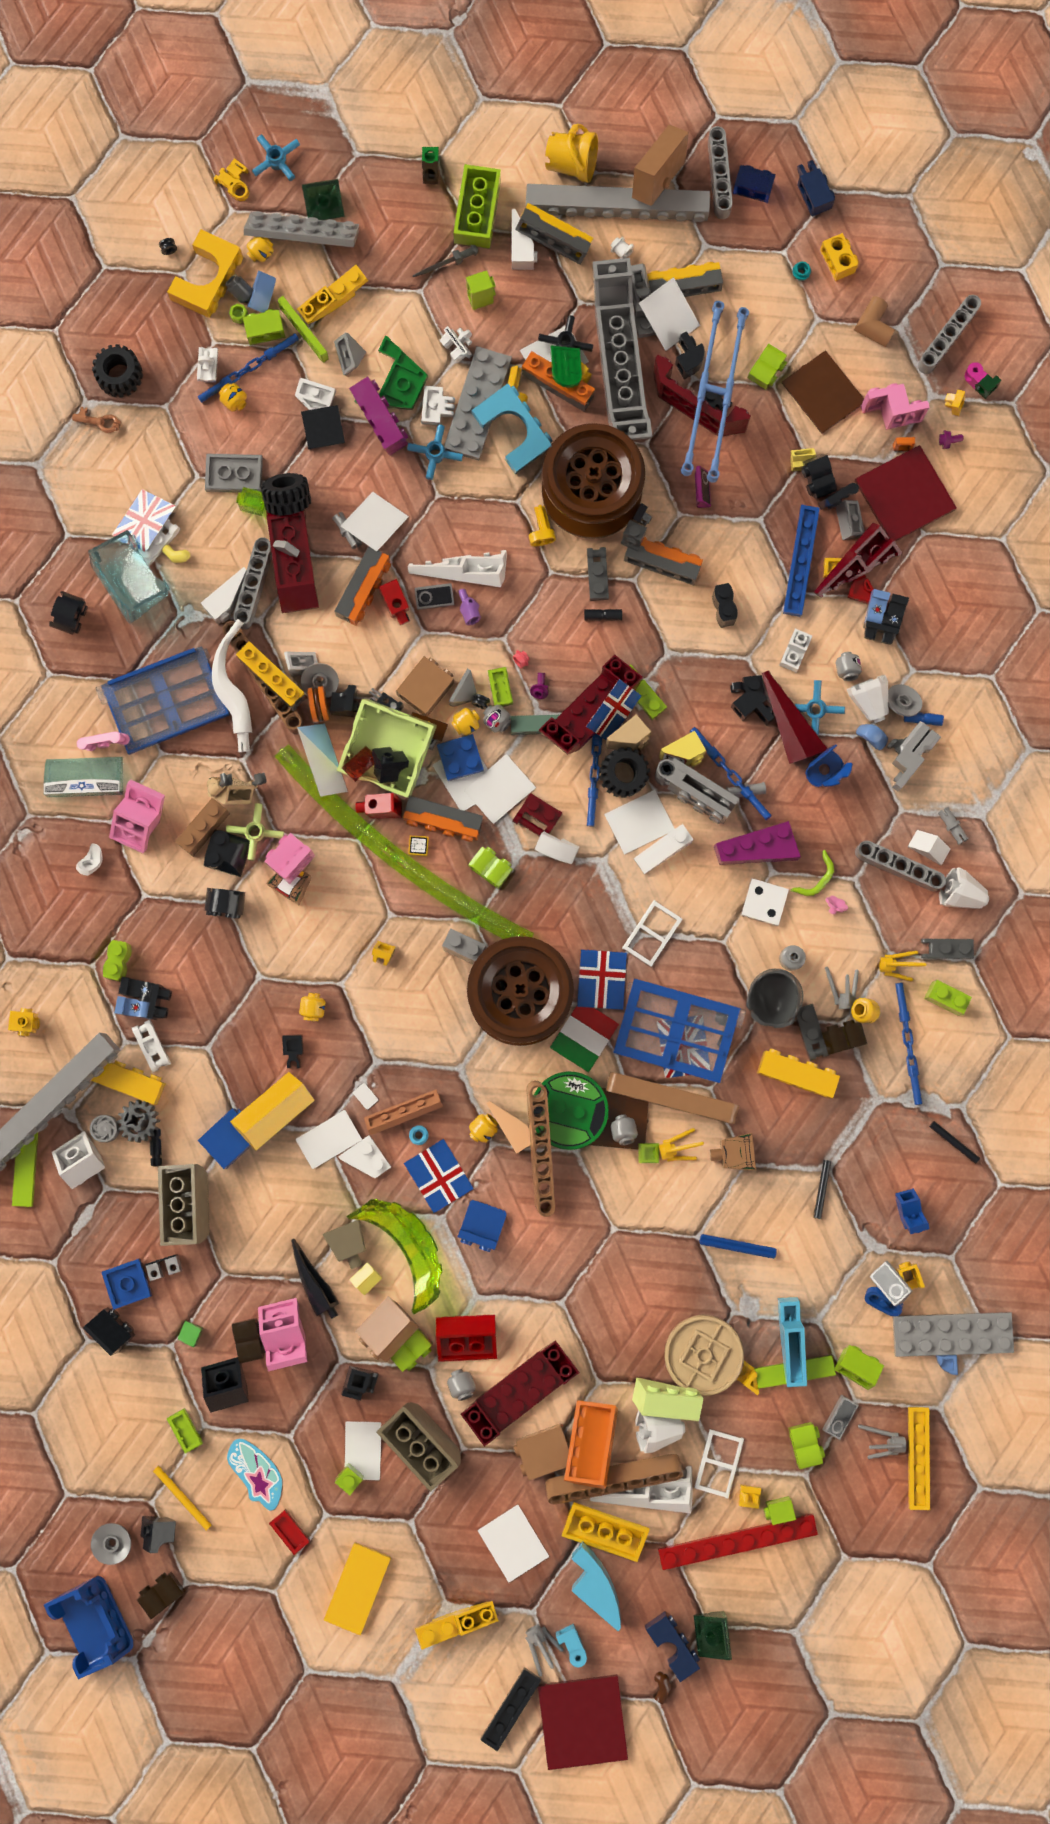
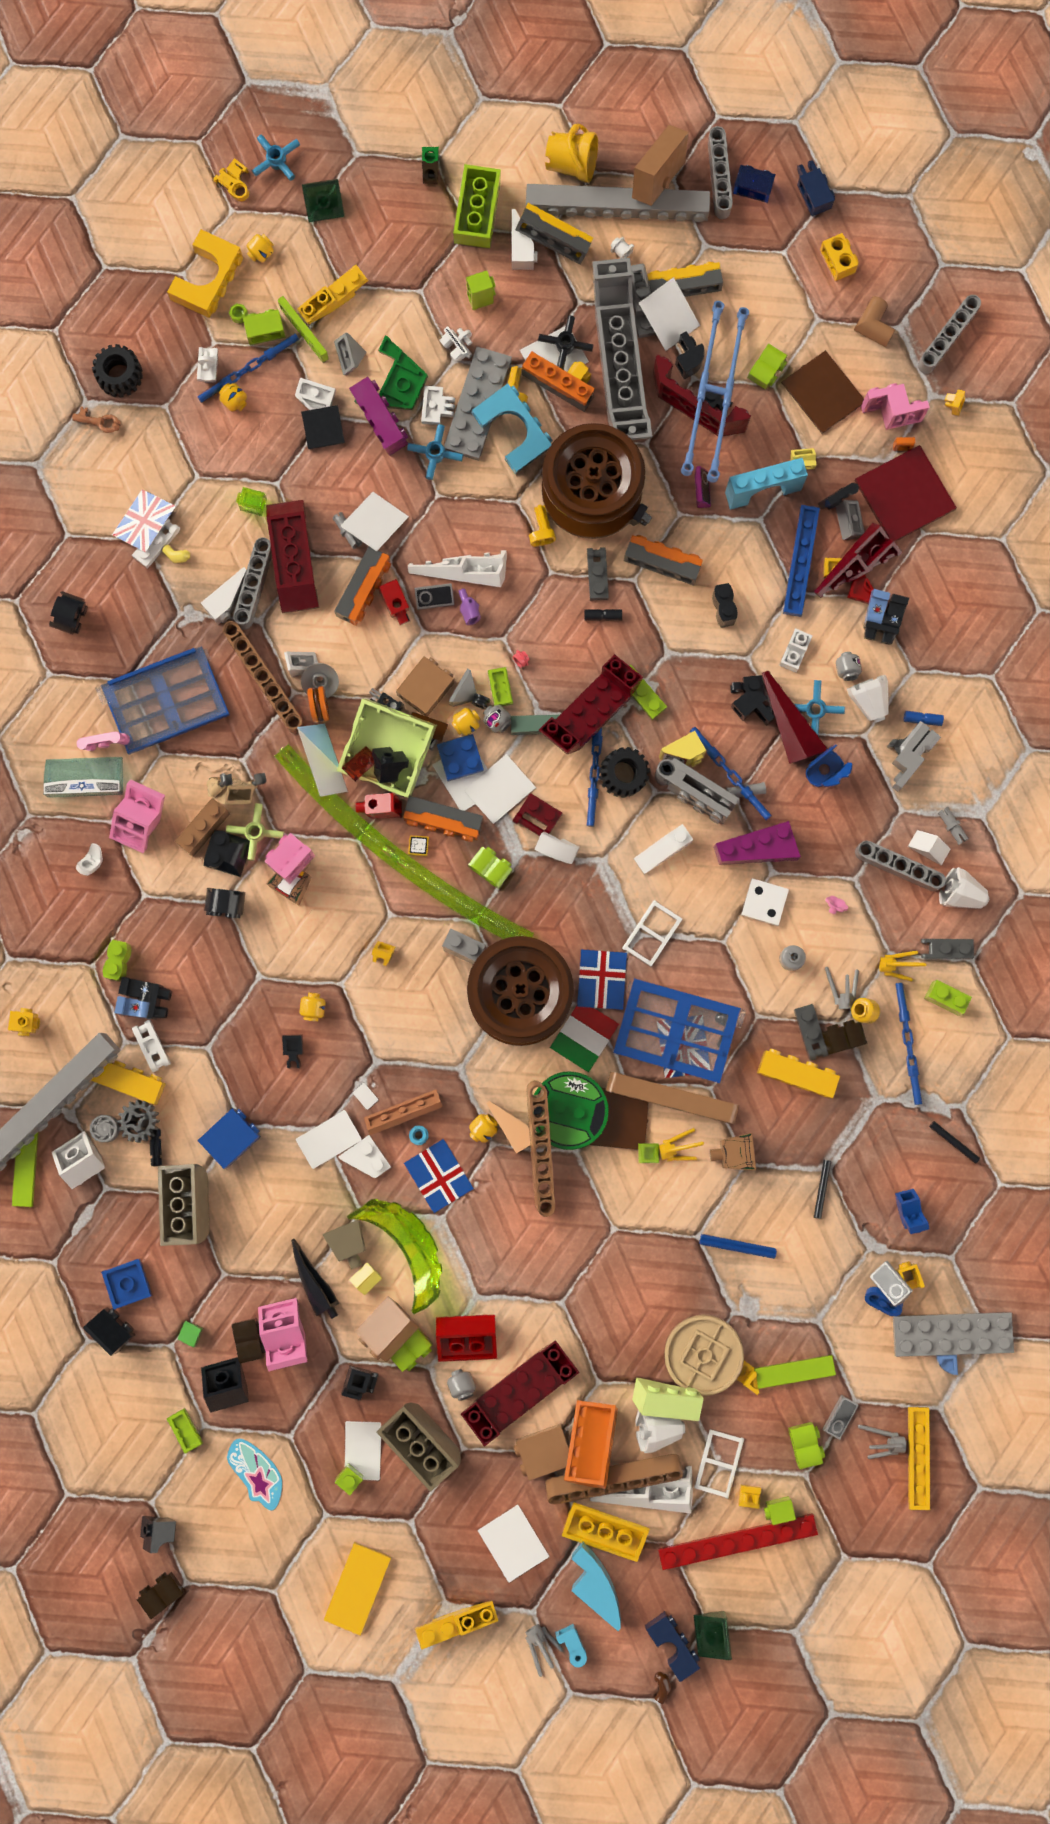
(93, 1625): blue windscreen -> none
(103, 1550): light grey dish -> none
(127, 576): clear light blue windscreen -> none
(155, 1265): flat silver piece -> none
(167, 246): black bush -> none
(182, 1498): yellow bar -> none
(229, 694): white animal -> none
(233, 472): light grey tile -> none
(239, 288): dark grey brick -> none
(262, 292): medium blue slope -> none
(271, 676): yellow piece -> none
(272, 1111): yellow slope -> none
(286, 494): black tyre -> none
(286, 548): light grey tile -> none
(289, 1532): red tile -> none
(301, 229): light grey plate -> none
(345, 702): black brick -> none
(457, 257): dark grey sword -> none
(482, 1225): blue bracket -> none
(510, 1709): black plate -> none
(540, 690): magenta plate -> none
(566, 366): green window -> none
(582, 1722): dark red tile -> none
(614, 710): sticker -> none
(624, 1130): light grey head -> none
(631, 734): tan slope -> none
(633, 535): dark grey brick -> none
(639, 822): white sticker -> none
(775, 998): dark grey piece -> none
(788, 475): none -> medium azure arch
(792, 1341): medium azure slope -> none
(801, 266): teal plate -> none
(819, 476): black brick -> none
(822, 883): lime animal -> none
(859, 1367): lime brick -> none
(873, 735): medium blue hair -> none
(904, 700): light grey dish -> none
(946, 439): magenta plate -> none
(980, 380): leg -> none

